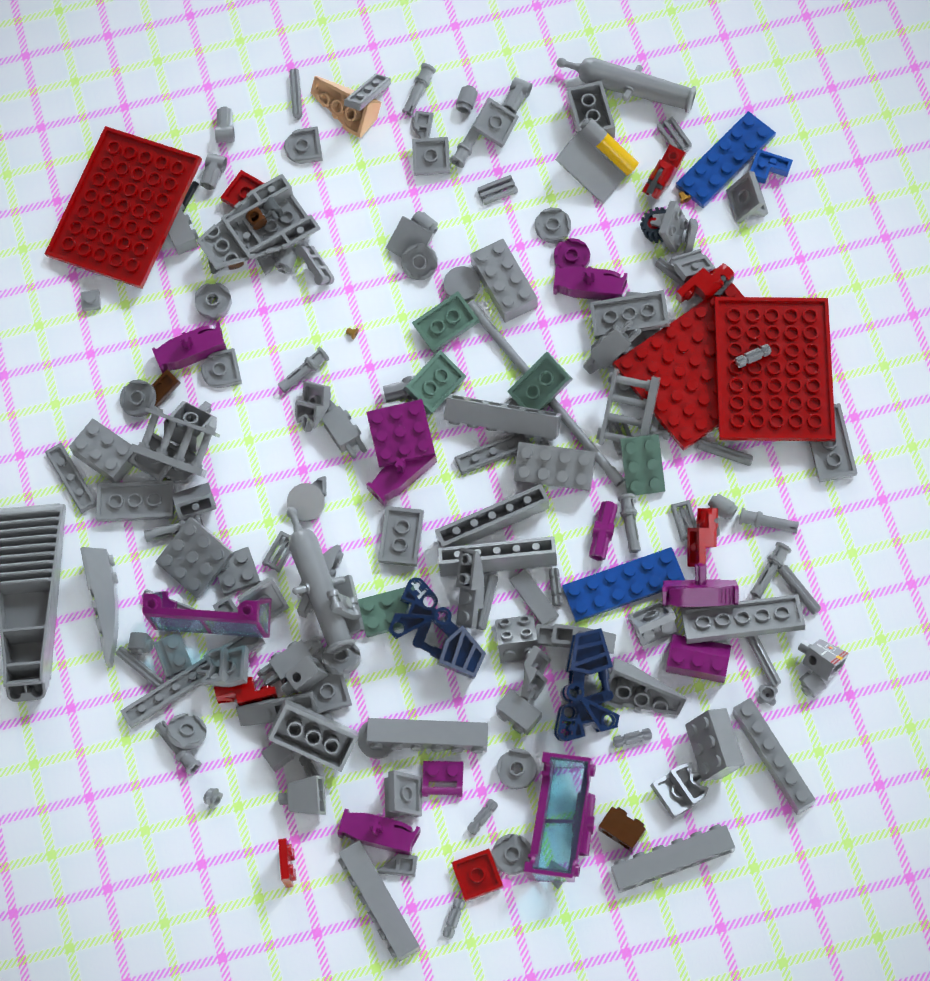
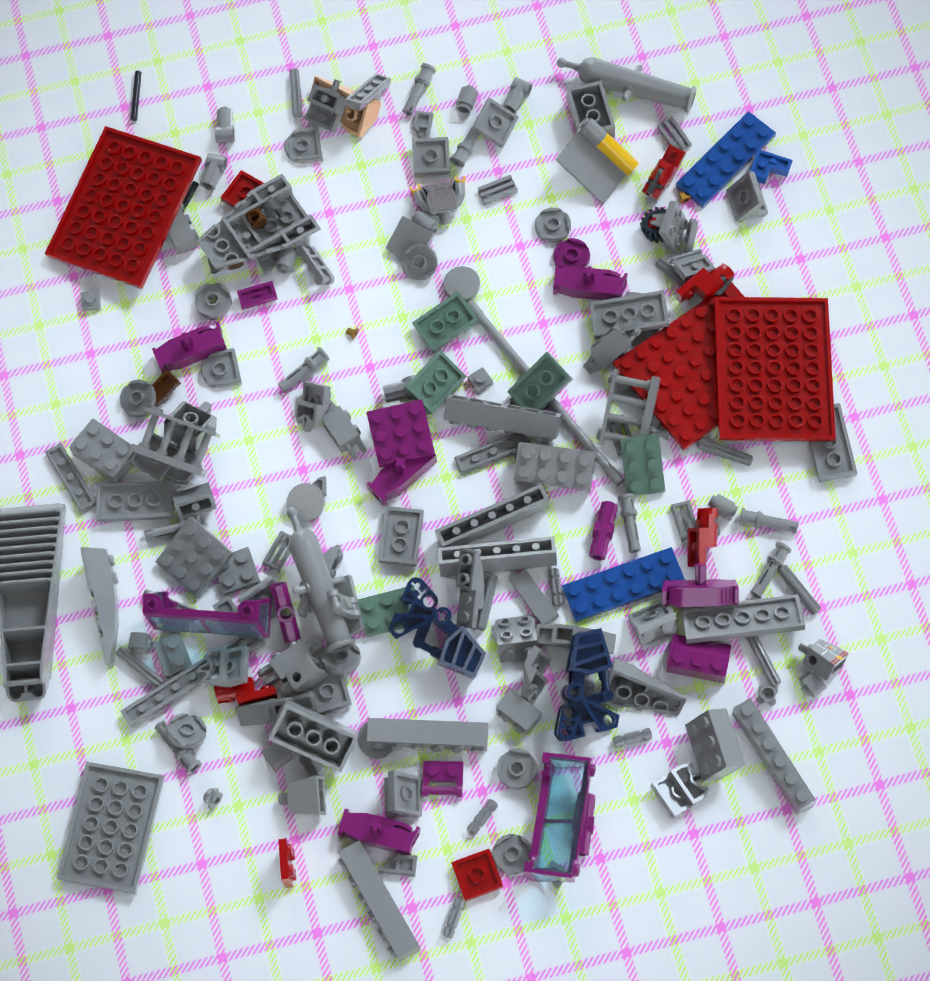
(111, 827): none -> light grey plate
(136, 95): none -> black bar
(257, 295): none -> magenta plate
(287, 623): none -> magenta piece
(325, 106): none -> light grey plate
(440, 198): none -> light grey torso
(480, 380): none -> light grey plate
(504, 280): light grey brick -> none
(622, 828): reddish brown brick -> none
(672, 858): light grey brick -> none
(753, 355): light grey axle -> none

